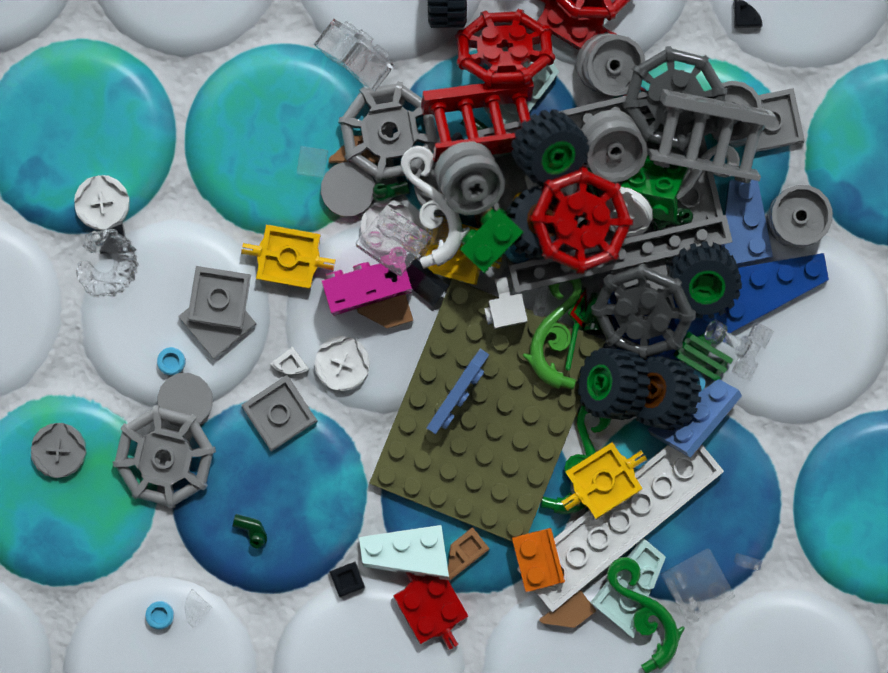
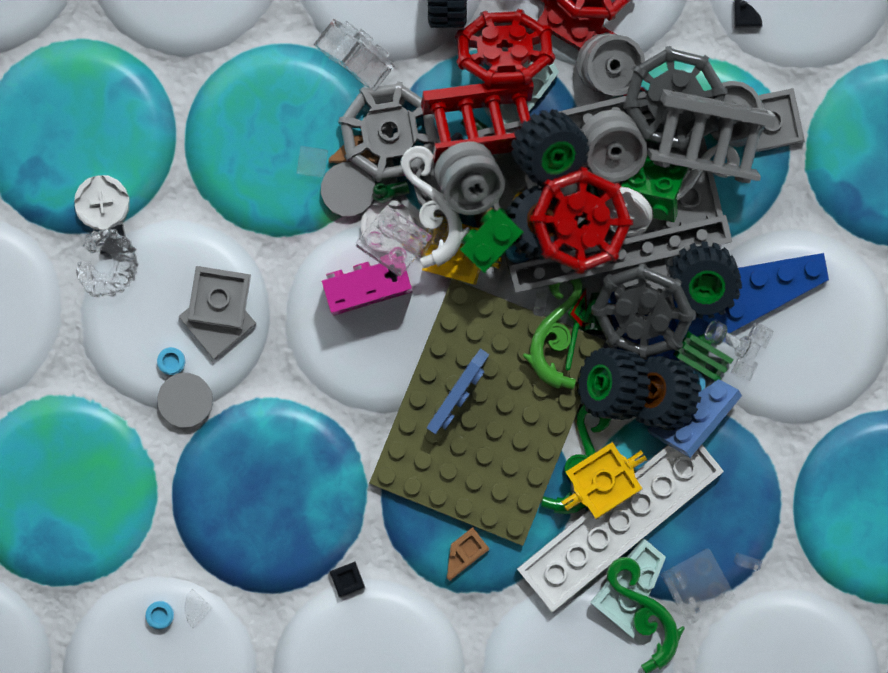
(58, 450): light grey tile -> none
(177, 447): light grey plate -> none
(254, 529): dark green arm -> none
(279, 413): light grey tile -> none
(288, 256): yellow plate -> none
(290, 363): white tile -> none
(342, 363): white tile -> none
(388, 312): medium nougat tile -> none
(411, 551): light aqua wing -> none
(425, 282): black tile -> none
(430, 608): red plate -> none
(507, 309): white brick -> none
(538, 559): orange plate -> none
(571, 612): medium nougat tile -> none
(684, 217): dark green arm -> none
(746, 223): medium blue wing -> none
(783, 220): light grey wheel -> none

